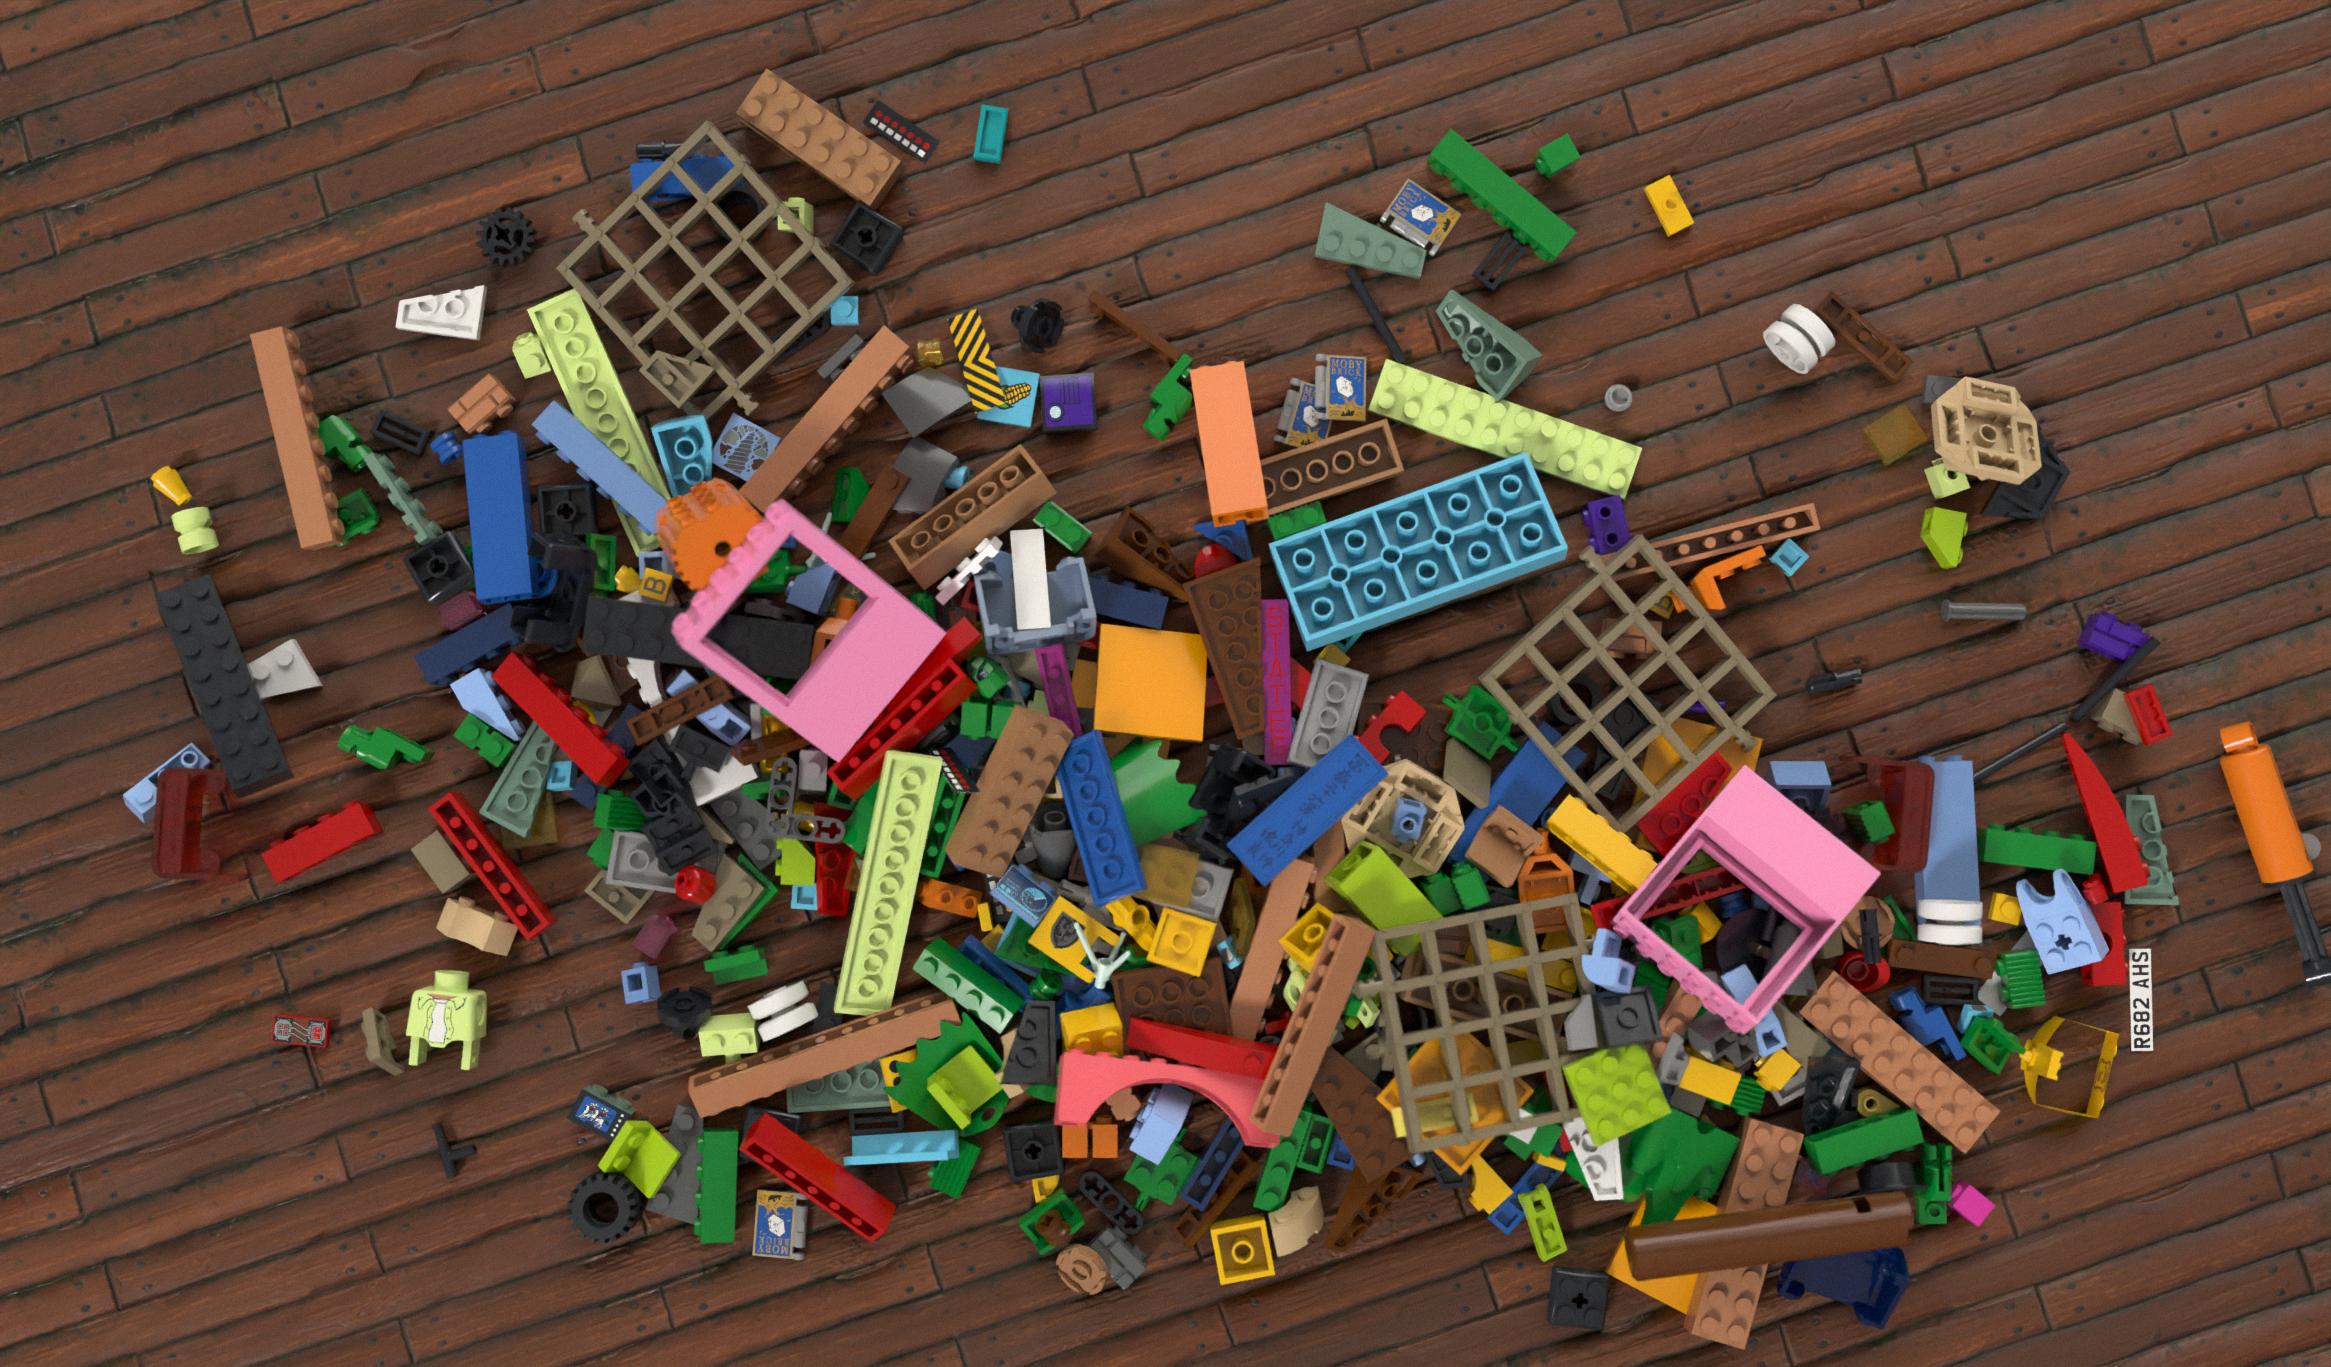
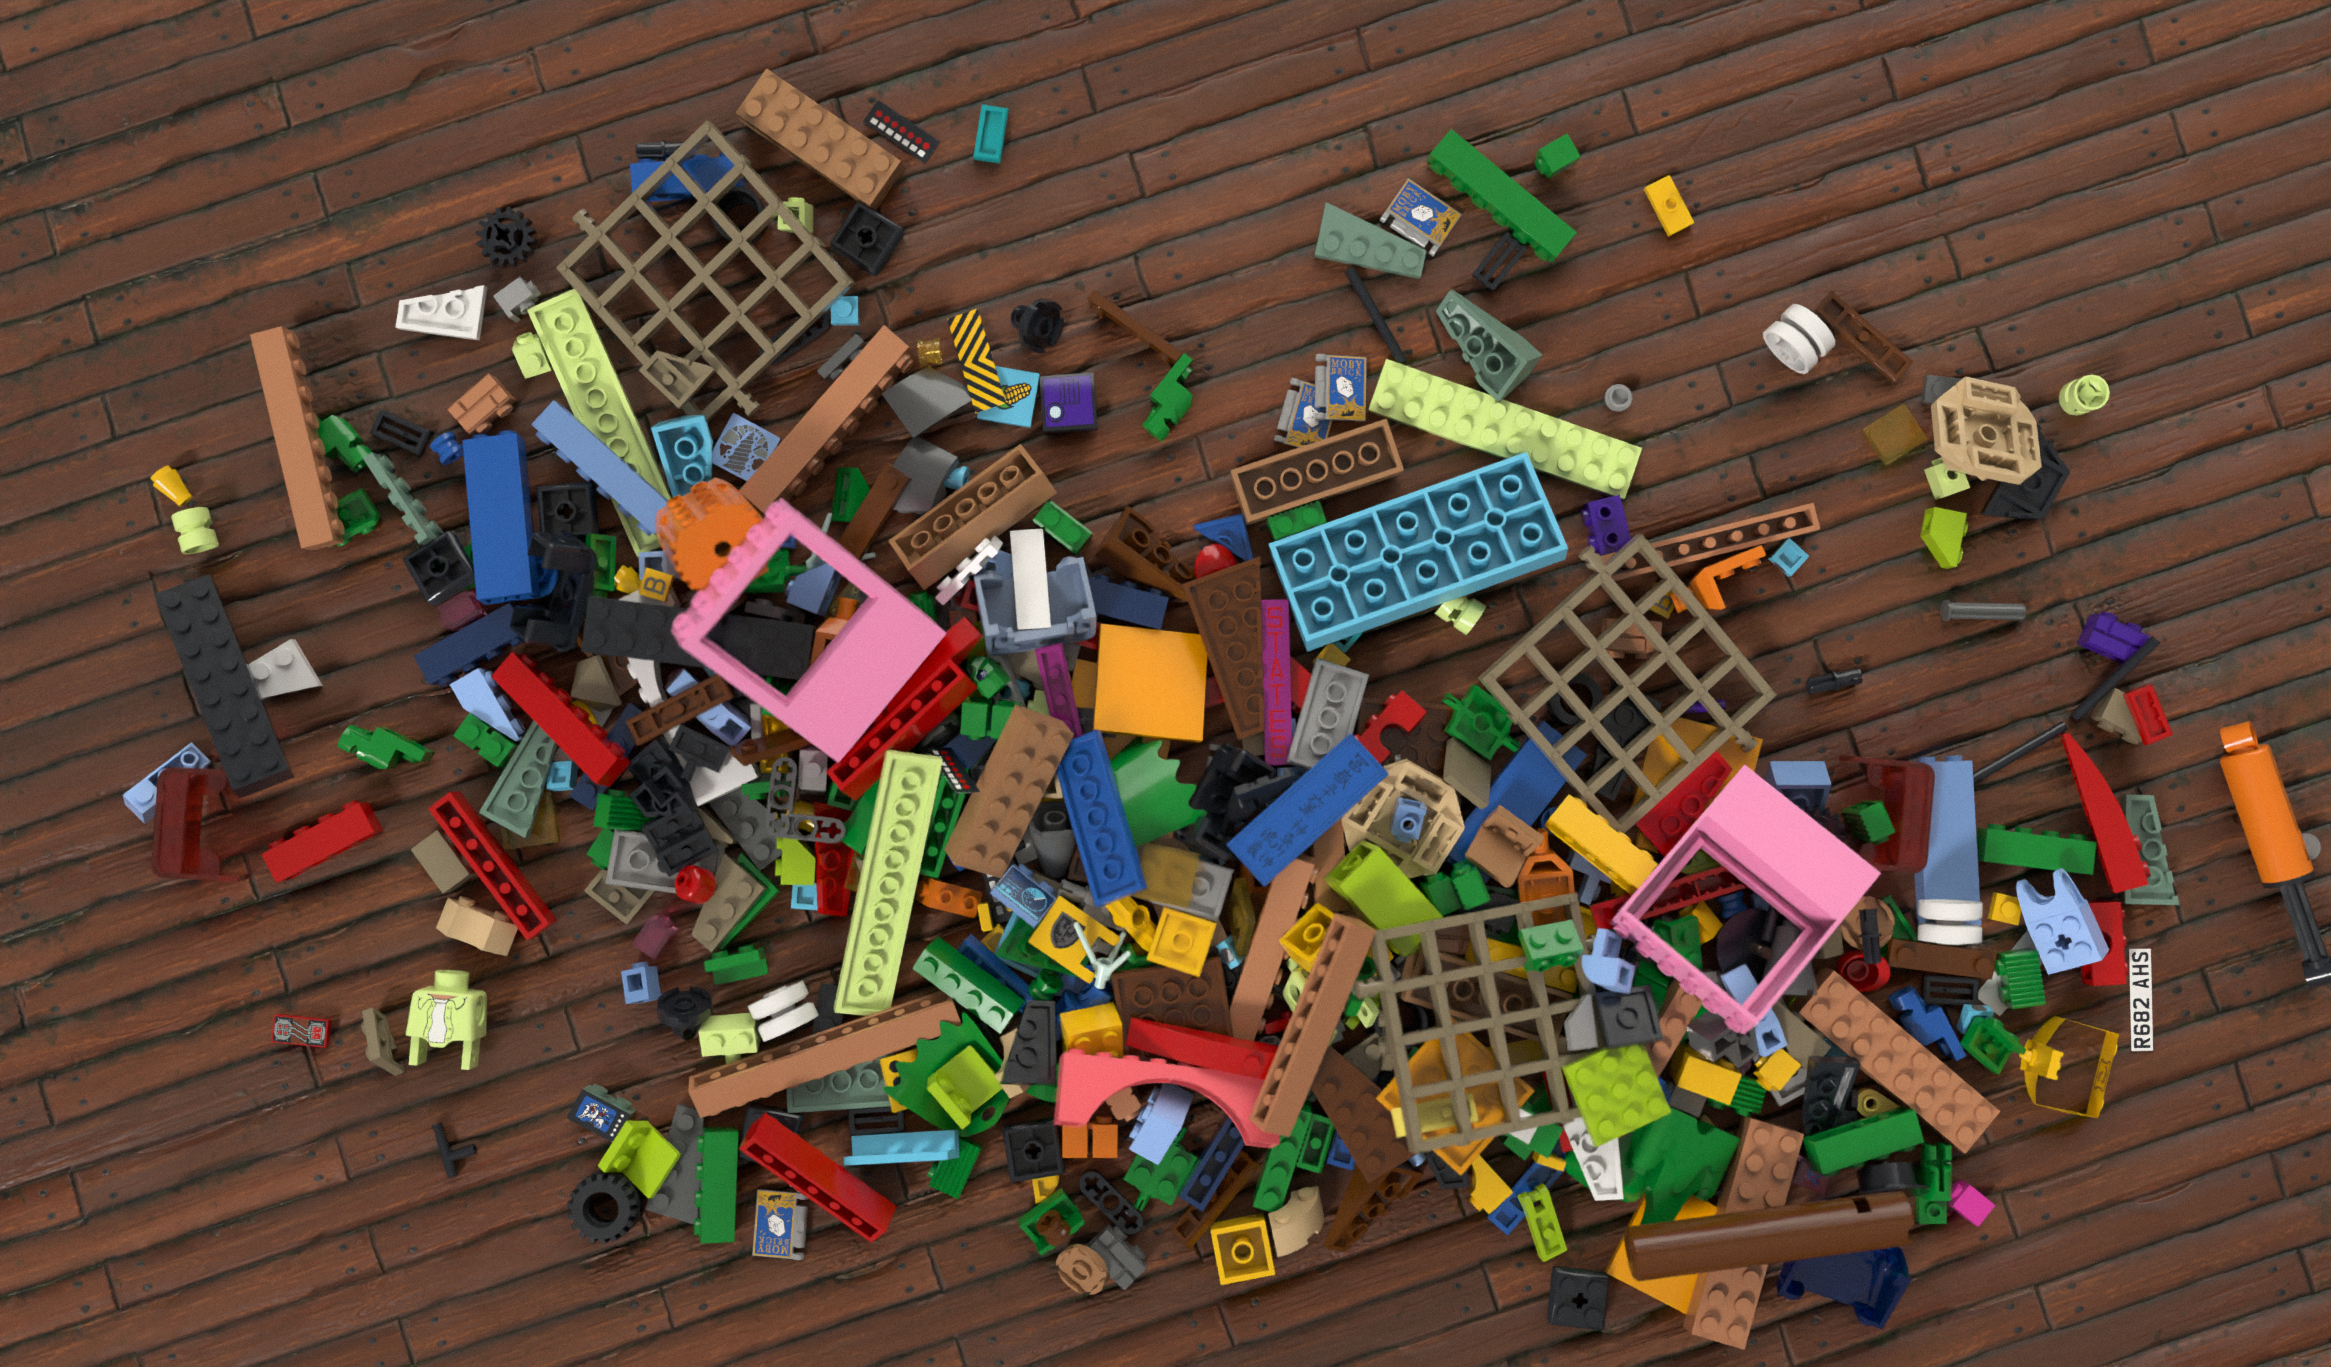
(517, 298): none -> light grey brick
(1229, 443): orange brick -> none
(1462, 612): none -> yellowish green wheel
(1550, 945): none -> bracket
(1673, 1061): light grey tile -> none
(2084, 395): none -> yellowish green wheel
(2095, 888): red plate -> none

